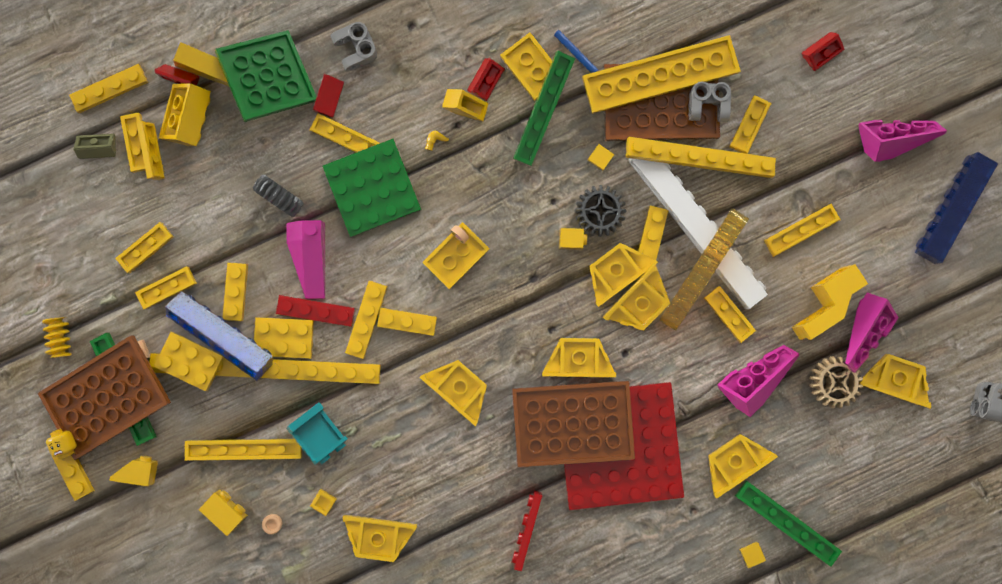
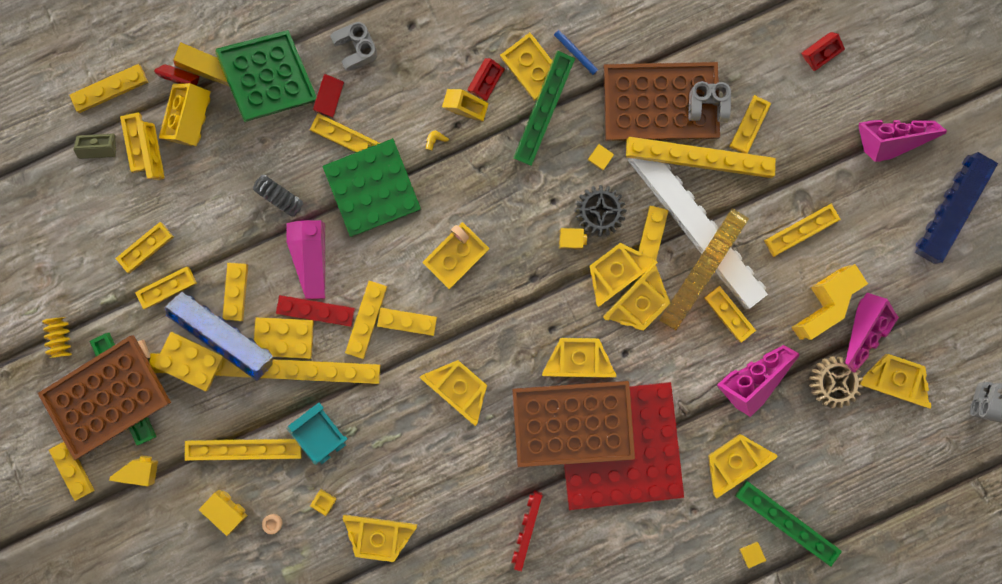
(61, 443): yellow head -> none
(661, 74): yellow plate -> none

